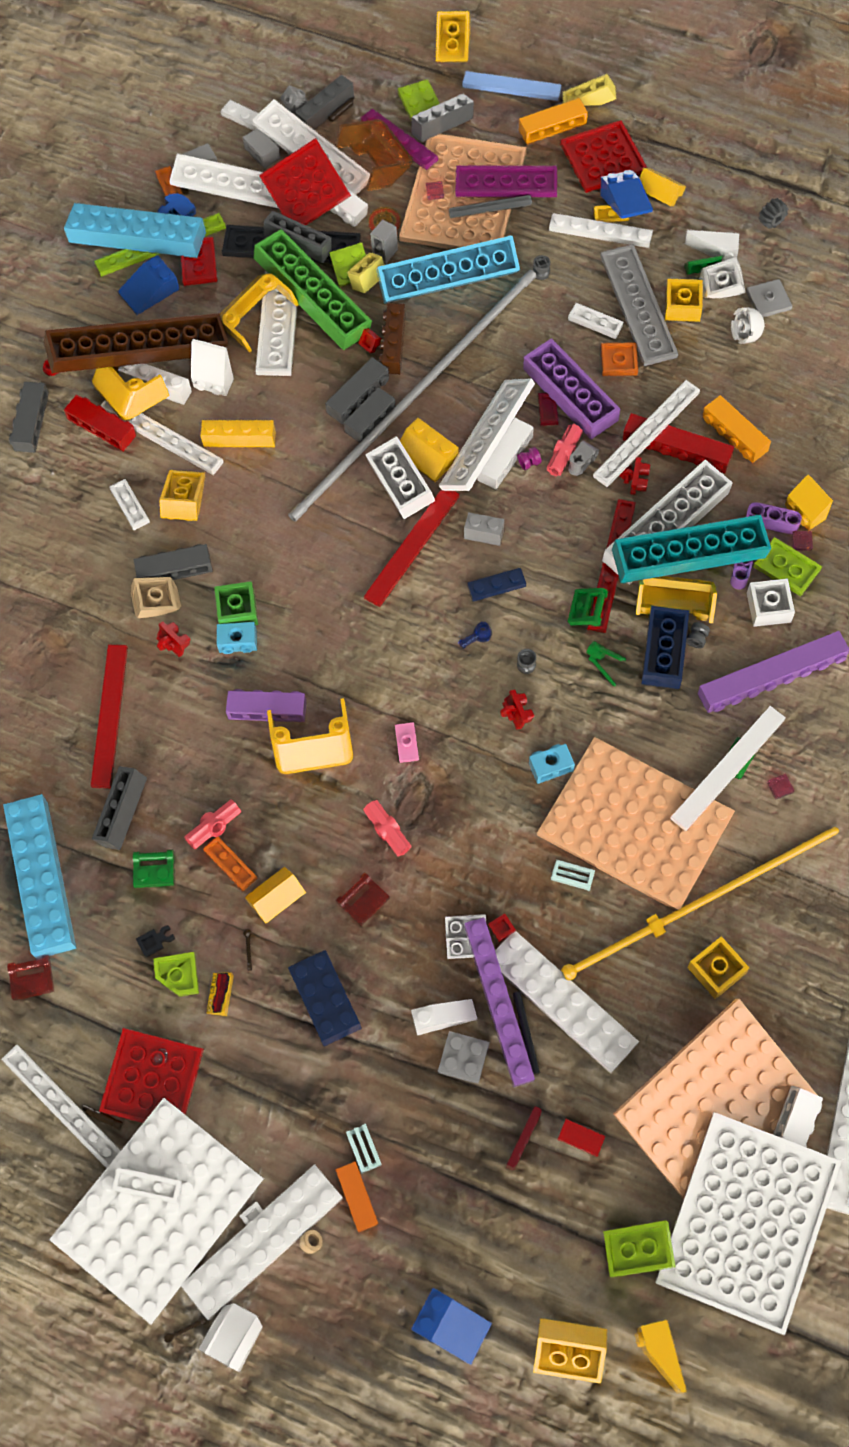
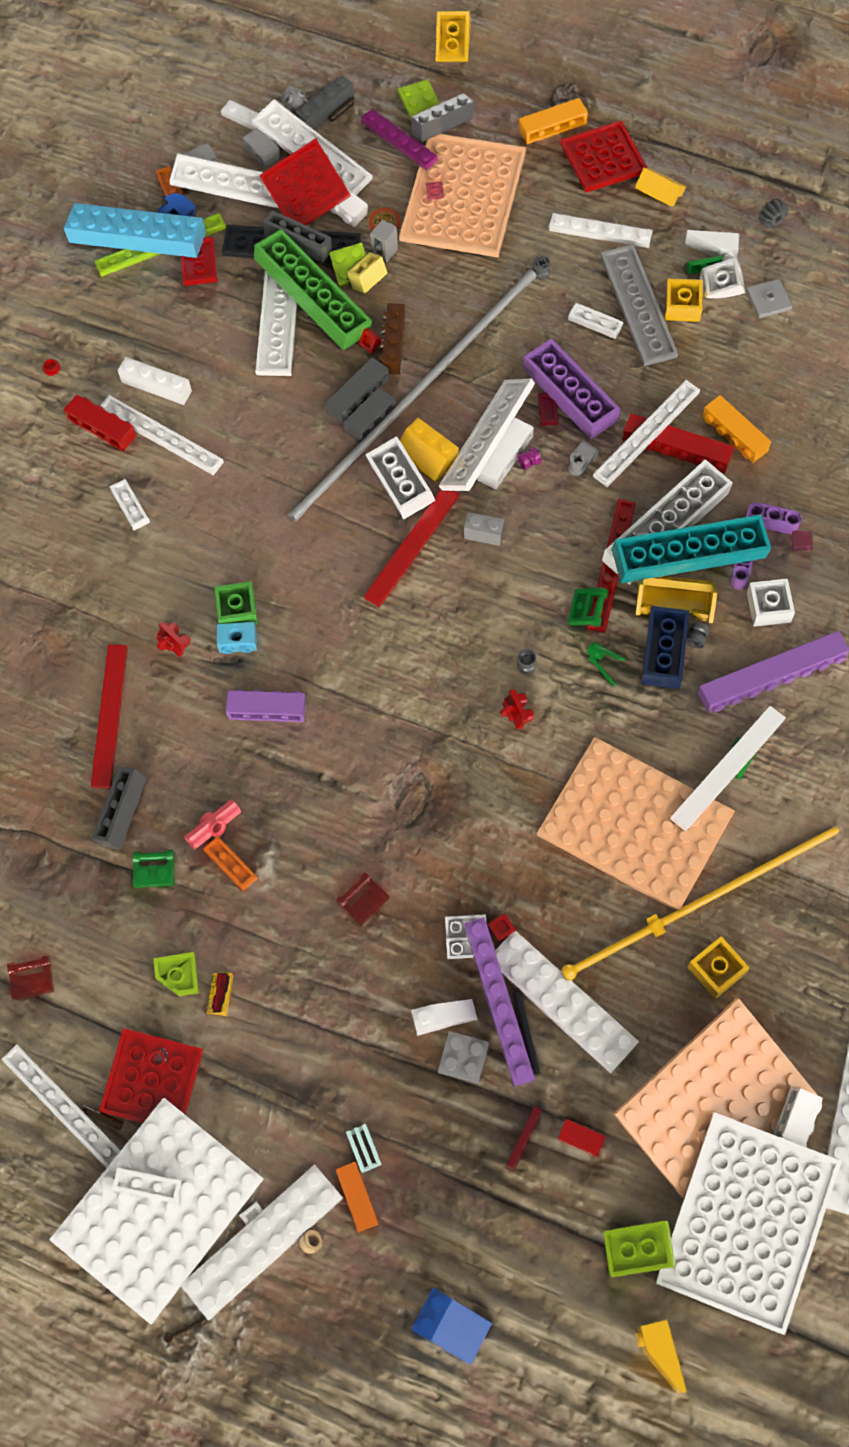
(29, 417): dark grey brick -> none
(39, 877): medium azure brick -> none
(128, 397): yellow windscreen -> none
(130, 342): reddish brown brick -> none
(149, 285): blue slope -> none
(152, 942): black plate -> none
(154, 596): tan slope -> none
(175, 564): dark grey brick -> none
(182, 495): yellow slope -> none
(210, 368): white slope -> none
(232, 1336): white slope -> none
(238, 433): yellow brick -> none
(247, 299): yellow windscreen -> none
(247, 933): dark brown hinge -> none
(275, 894): yellow piece -> none
(312, 751): yellow windscreen -> none
(324, 998): dark blue brick -> none
(383, 148): clear orange windscreen -> none
(387, 828): coral piece -> none
(406, 742): bright pink plate -> none
(448, 269): medium azure brick -> none
(478, 634): clear blue bar -> none
(490, 206): dark grey axle -> none
(496, 584): dark blue plate -> none
(506, 181): magenta plate -> none
(511, 86): light blue tile -> none
(543, 771): medium azure brick -> none
(564, 449): coral piece -> none
(570, 1350): yellow slope -> none
(586, 886): light aqua tile -> none
(594, 92): light yellow slope -> none
(606, 214): yellow slope -> none
(619, 359): orange tile -> none
(625, 194): blue slope -> none
(638, 484): red hips -> none
(747, 325): white cylinder -> none
(780, 786): clear pink tile -> none
(789, 564): lime plate -> none
(810, 502): yellow slope -> none

